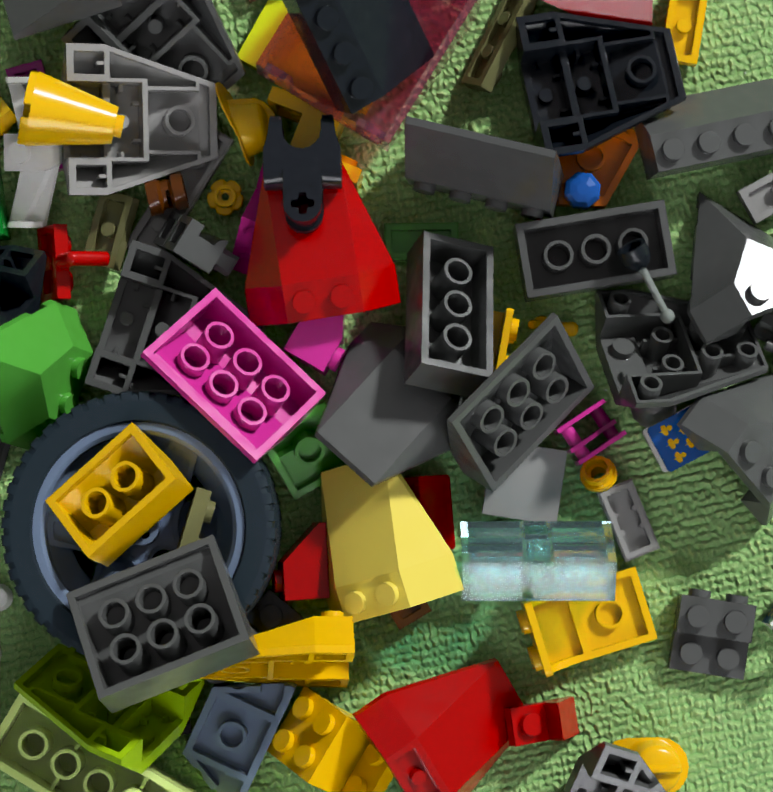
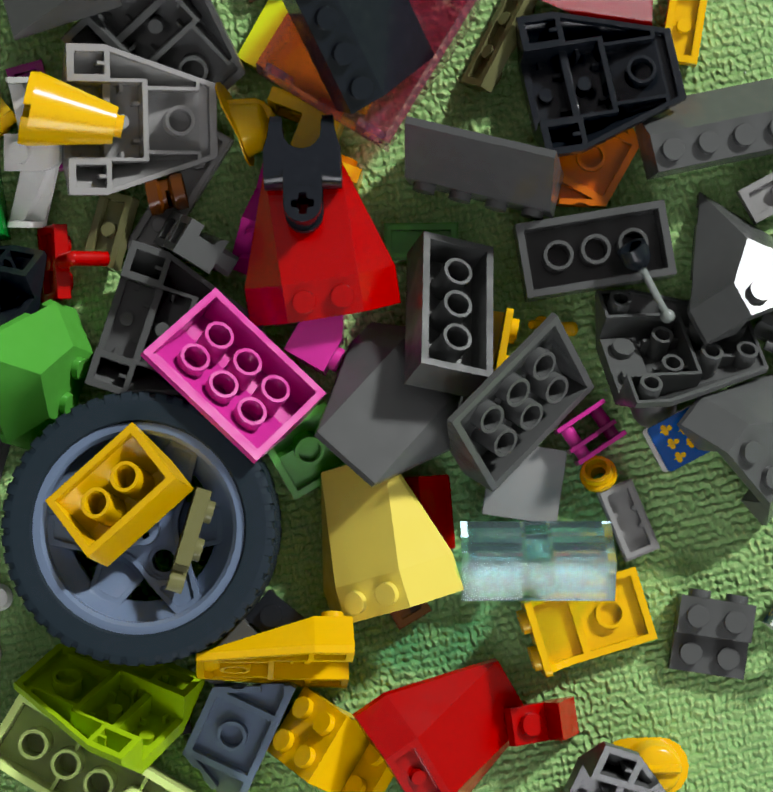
(161, 624): dark grey slope -> none
(225, 207): yellow plate -> none
(304, 567): red slope -> none
(582, 190): blue tile -> none

